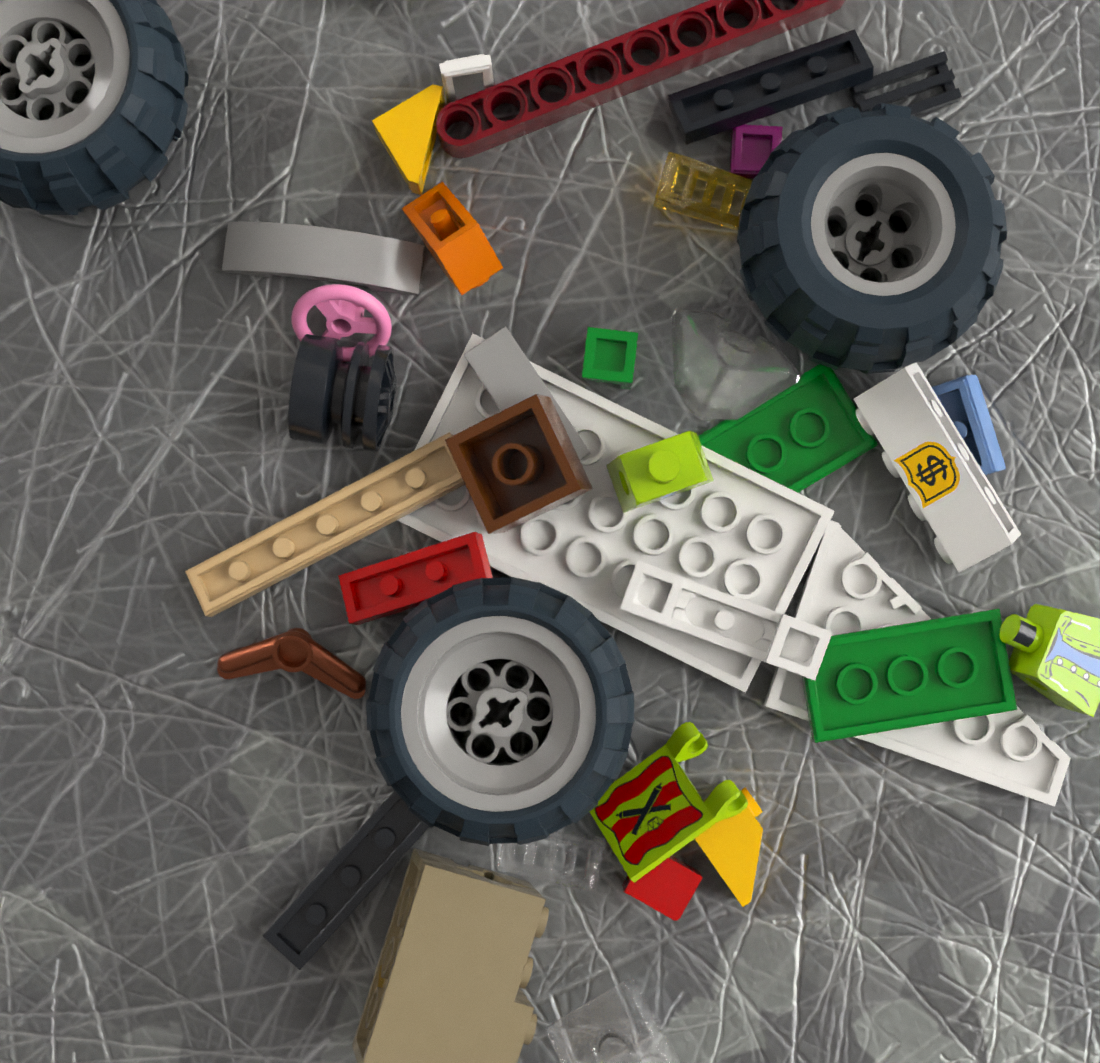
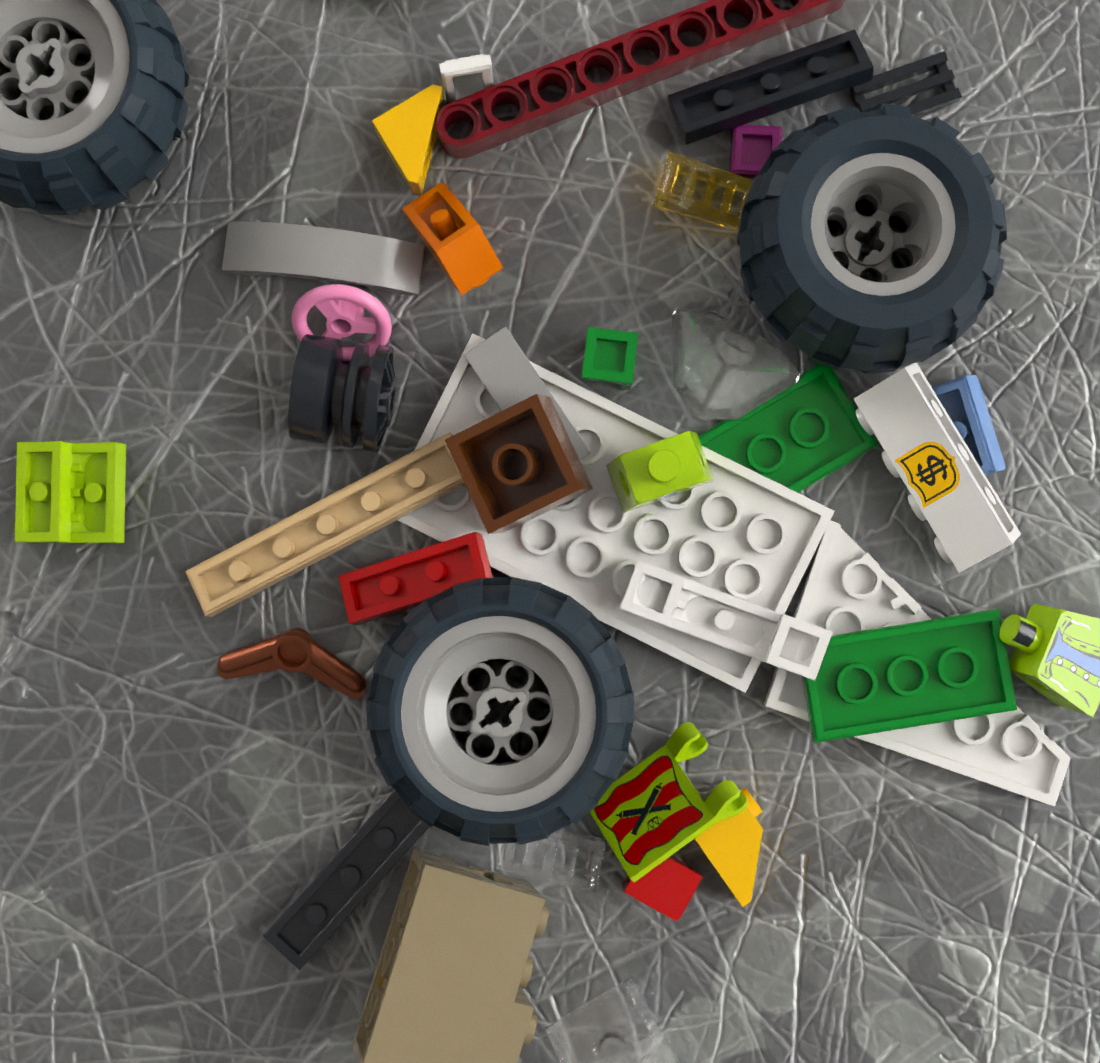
(70, 492): none -> lime slope

